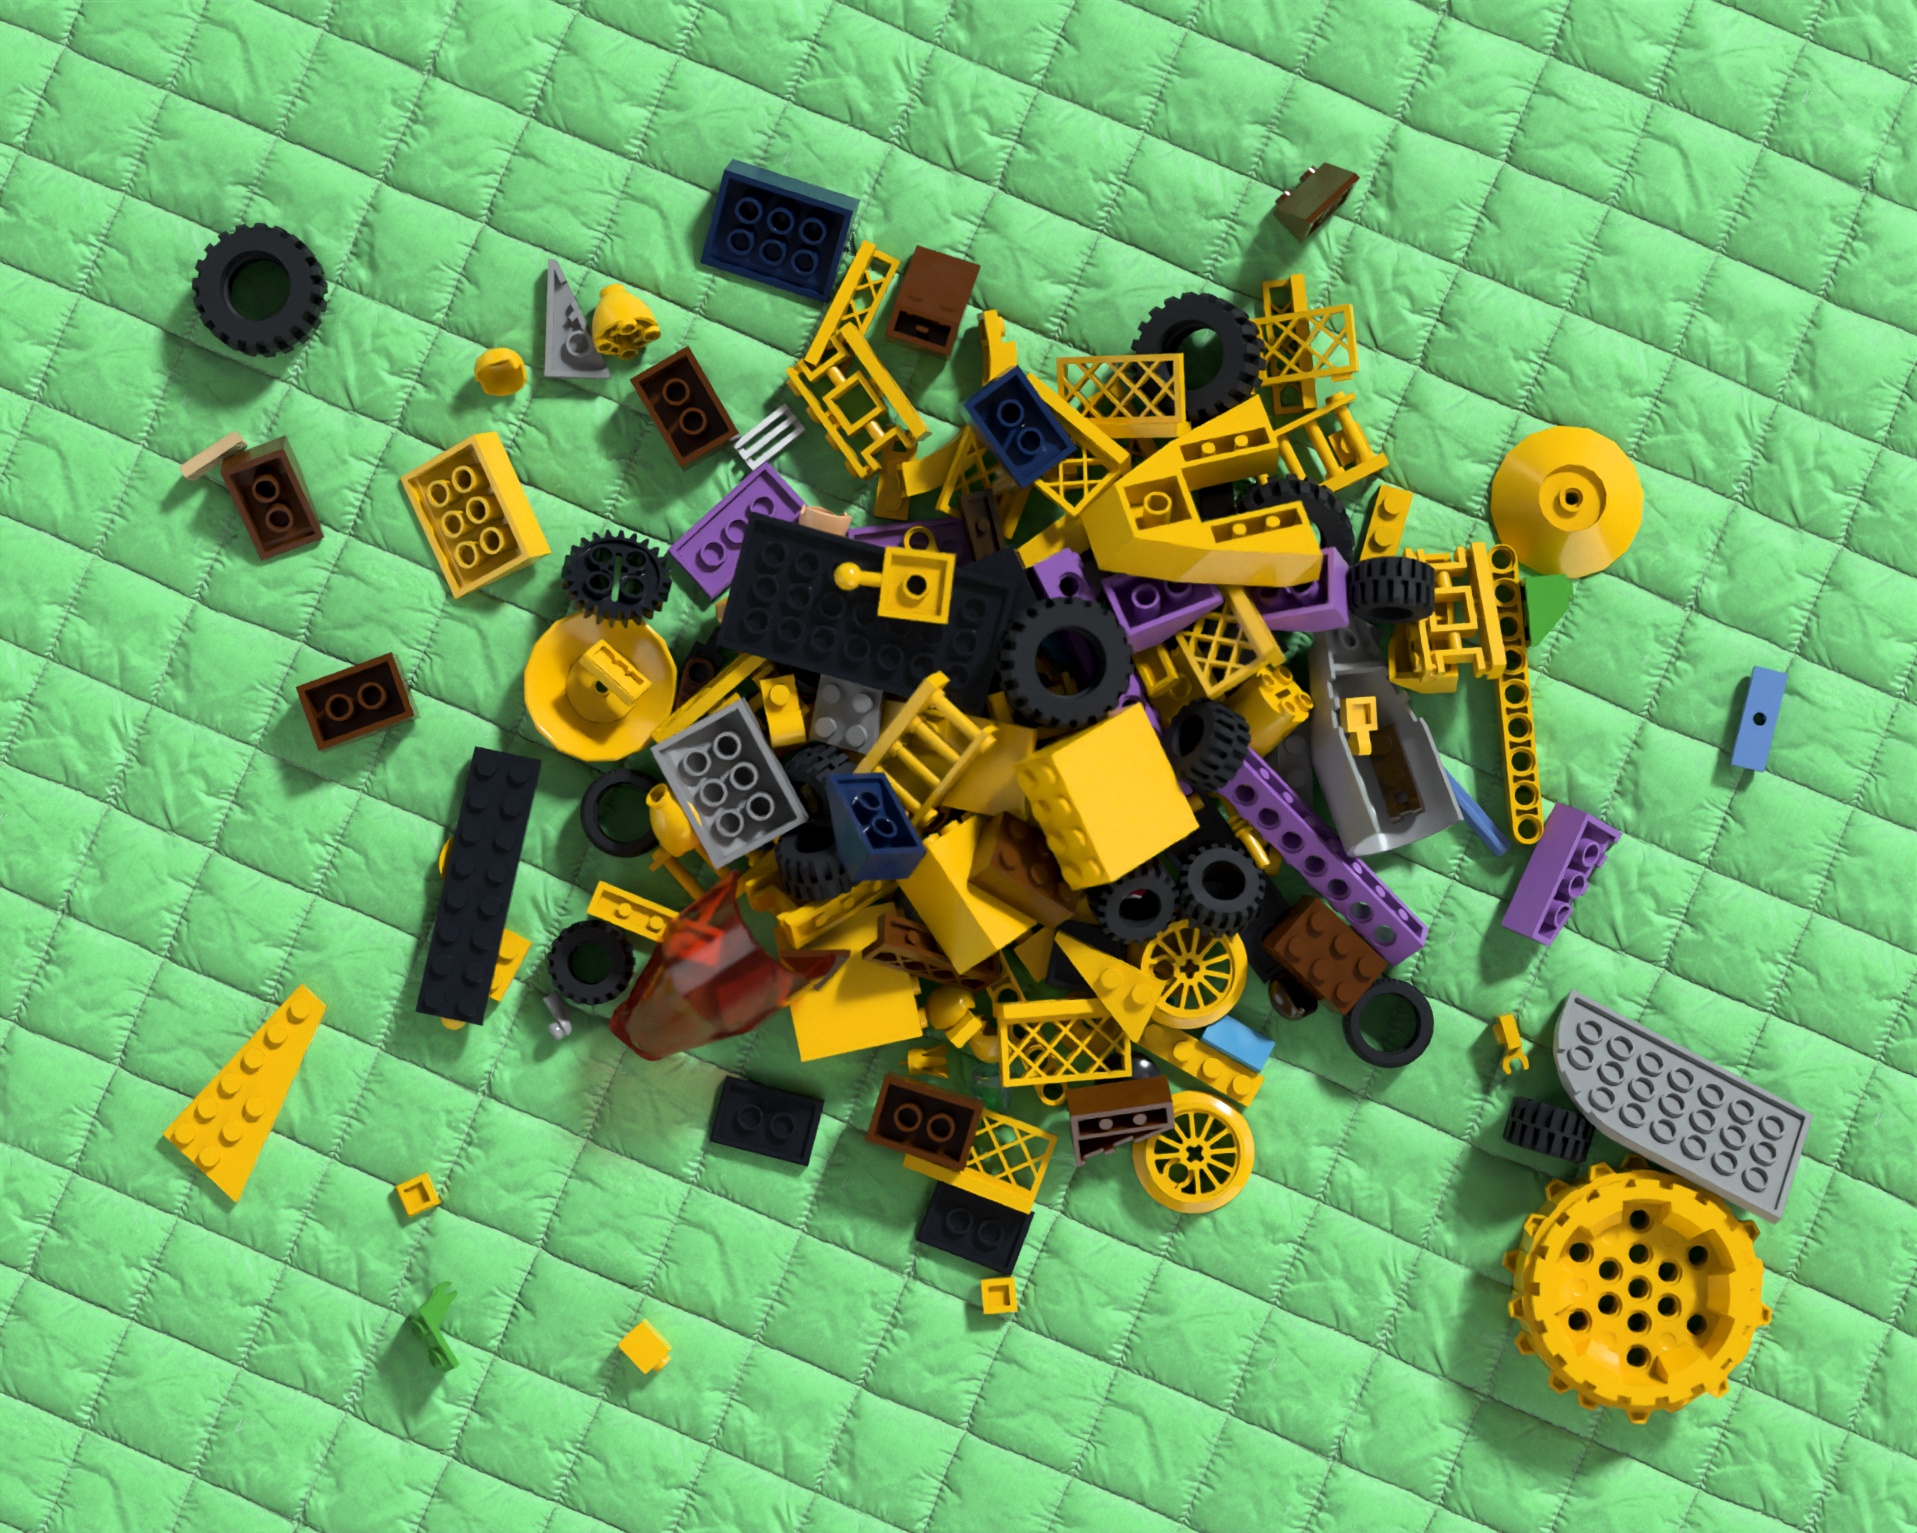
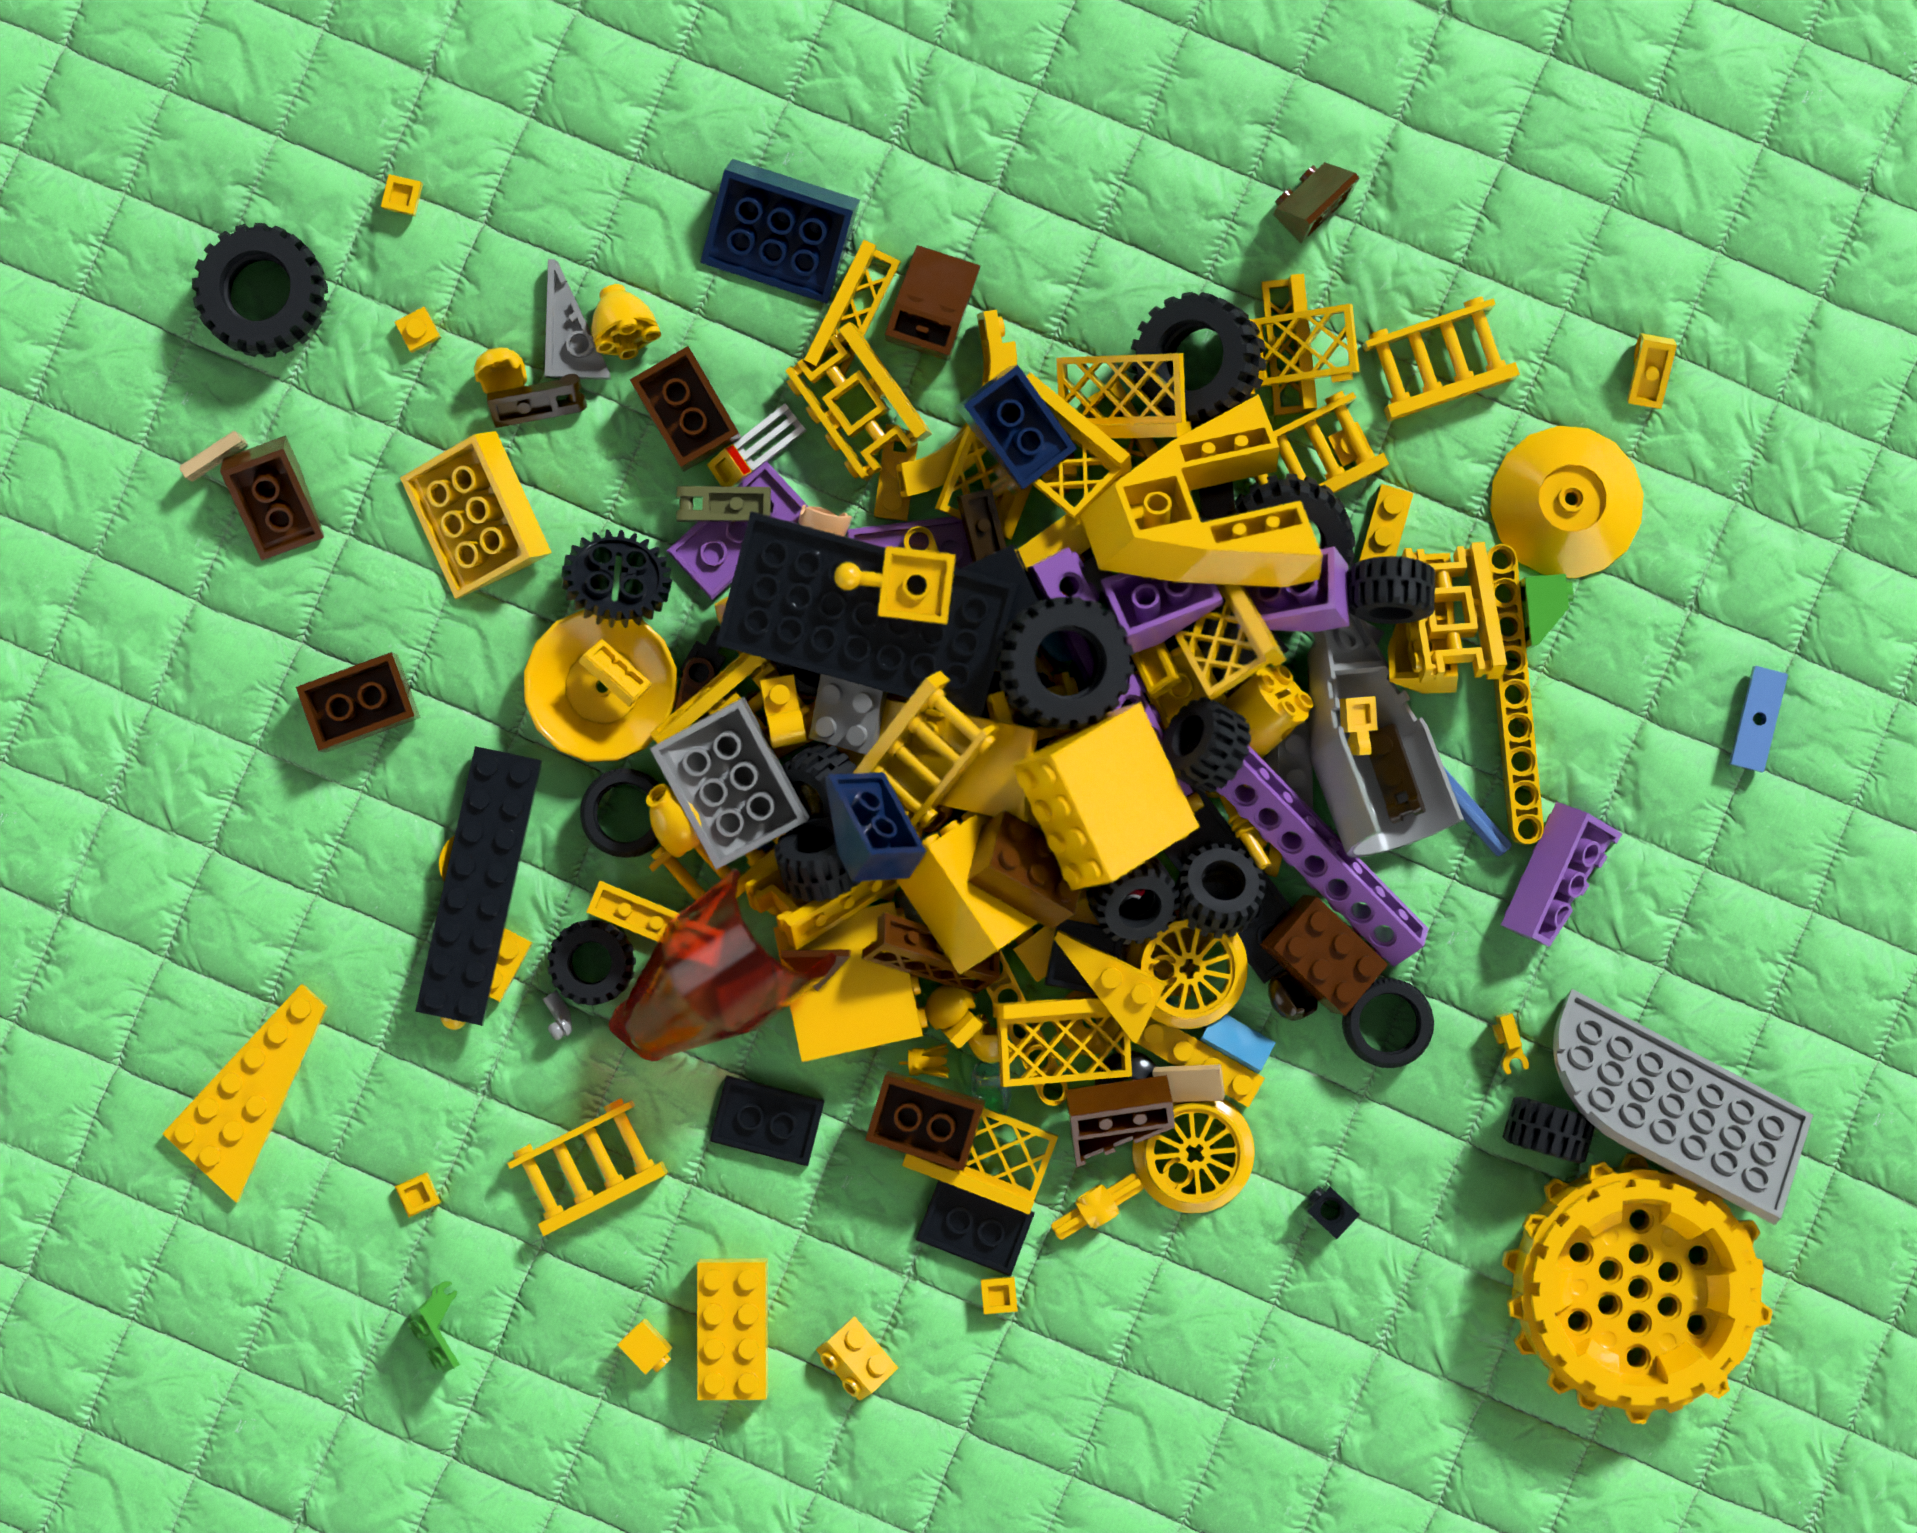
(401, 195): none -> yellow plate
(417, 329): none -> yellow plate
(536, 401): none -> dark brown plate
(615, 1184): none -> yellow fence
(722, 503): none -> olive plate
(729, 467): none -> yellow plate
(732, 1329): none -> yellow brick
(856, 1359): none -> yellow bracket
(1097, 1206): none -> yellow axle
(1194, 1082): none -> tan tile
(1341, 1221): none -> black brick
(1433, 391): none -> yellow fence
(1652, 370): none -> yellow plate

